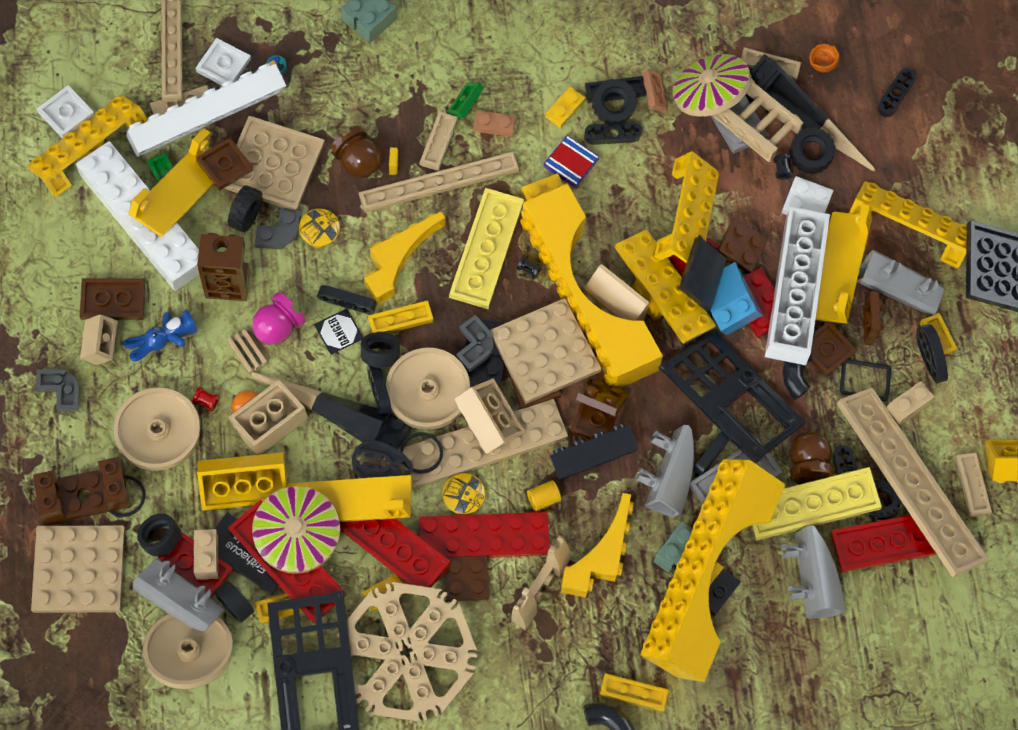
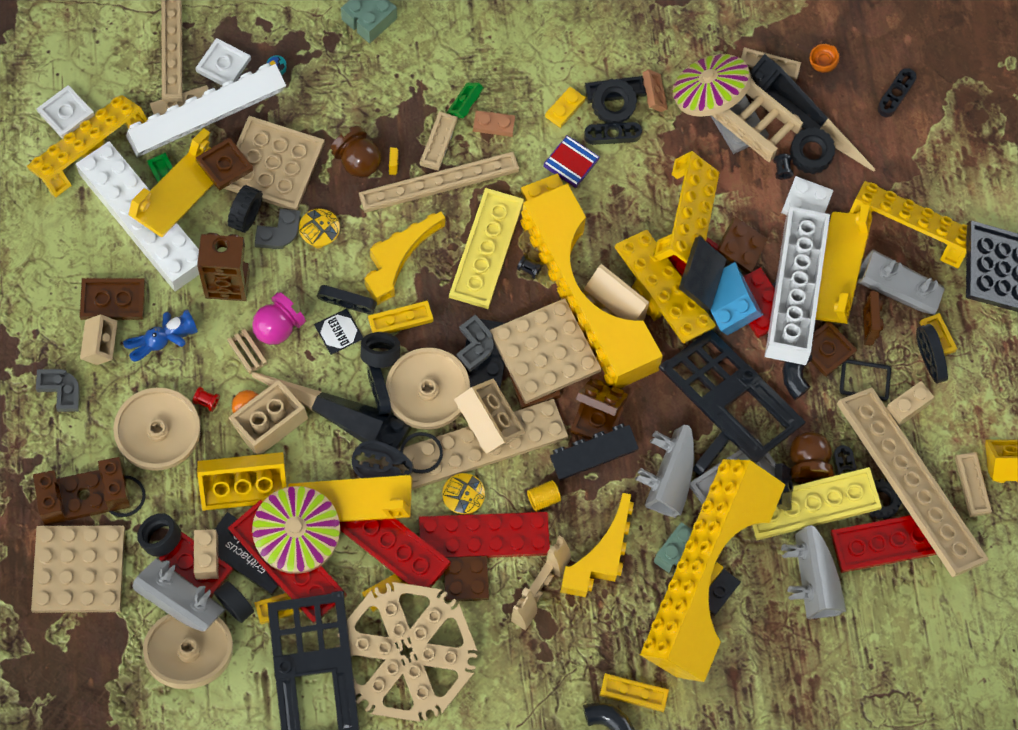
(783, 474): none -> black plate

